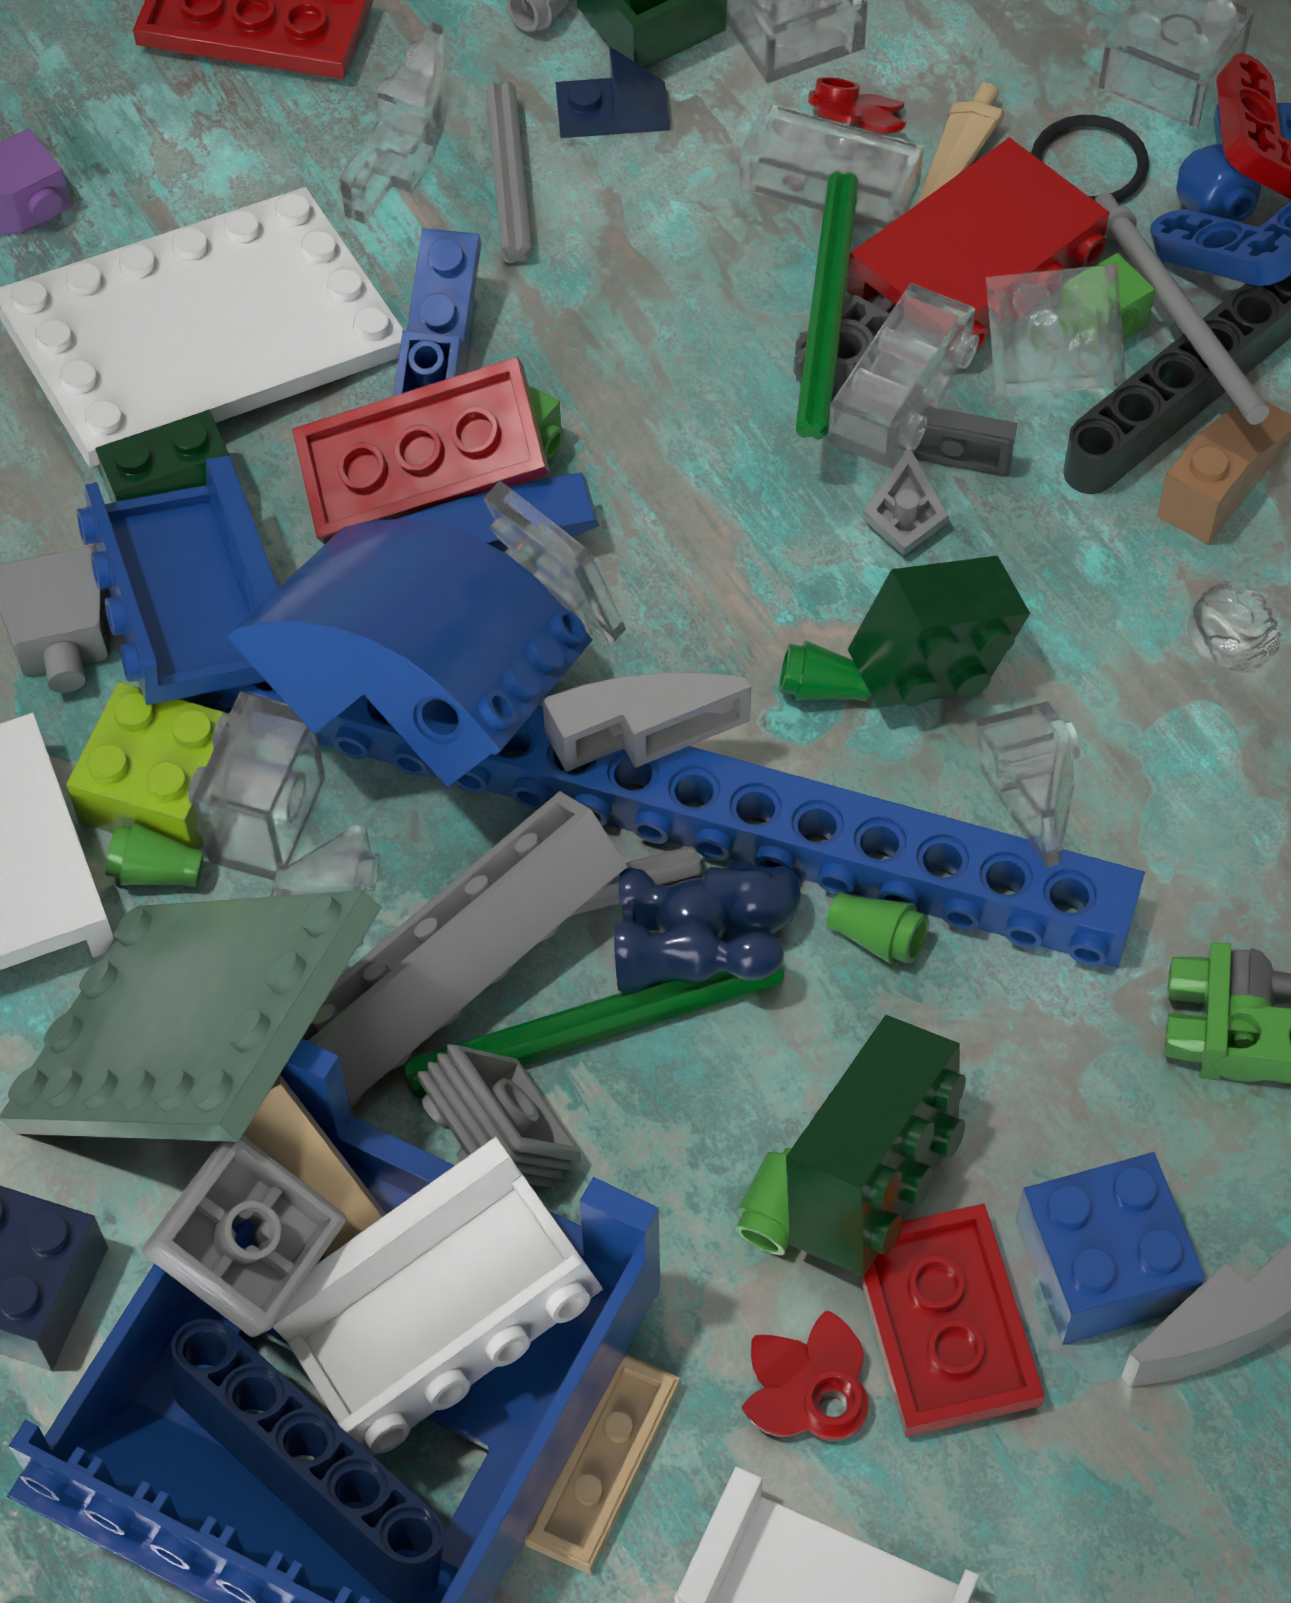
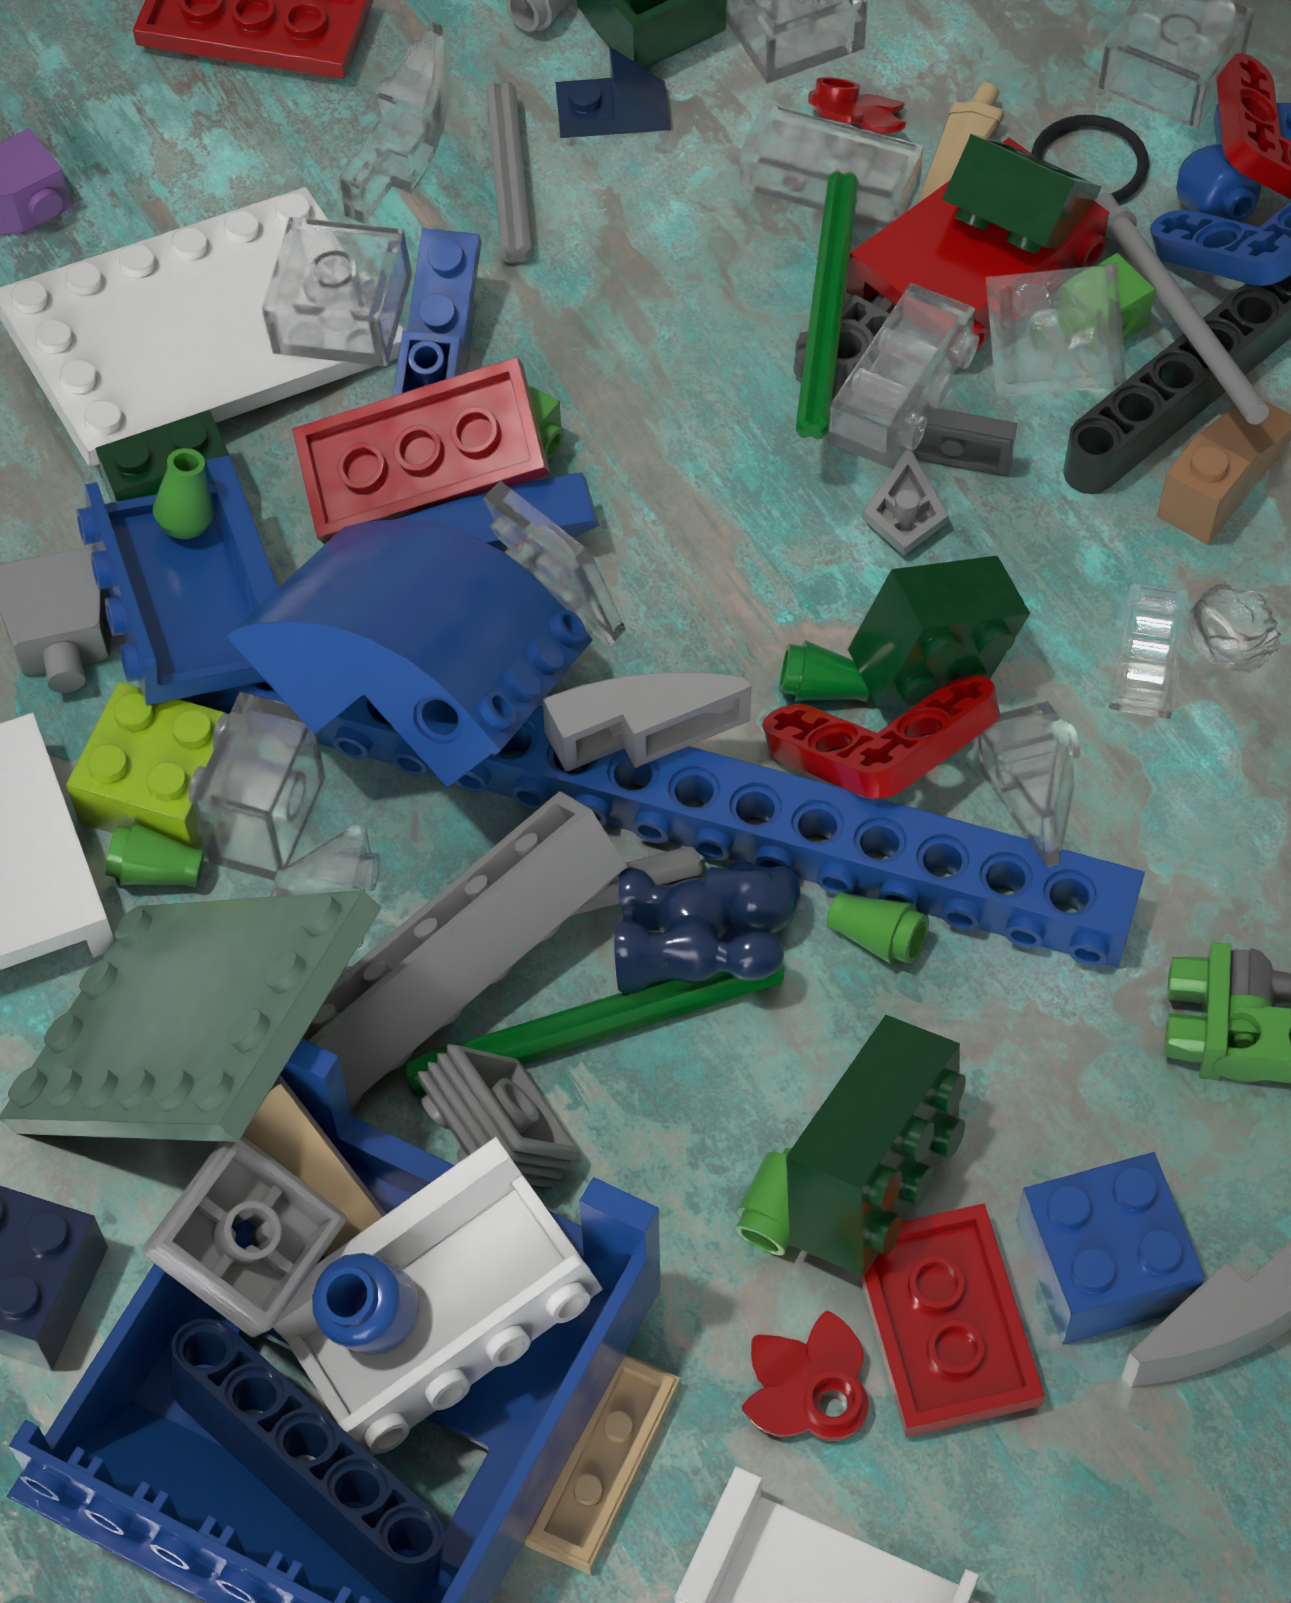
(184, 497): none -> bright green cone
(337, 291): none -> clear brick
(365, 1304): none -> blue head
(895, 756): none -> red beam
(1018, 193): none -> dark green slope
(1155, 613): none -> clear slope

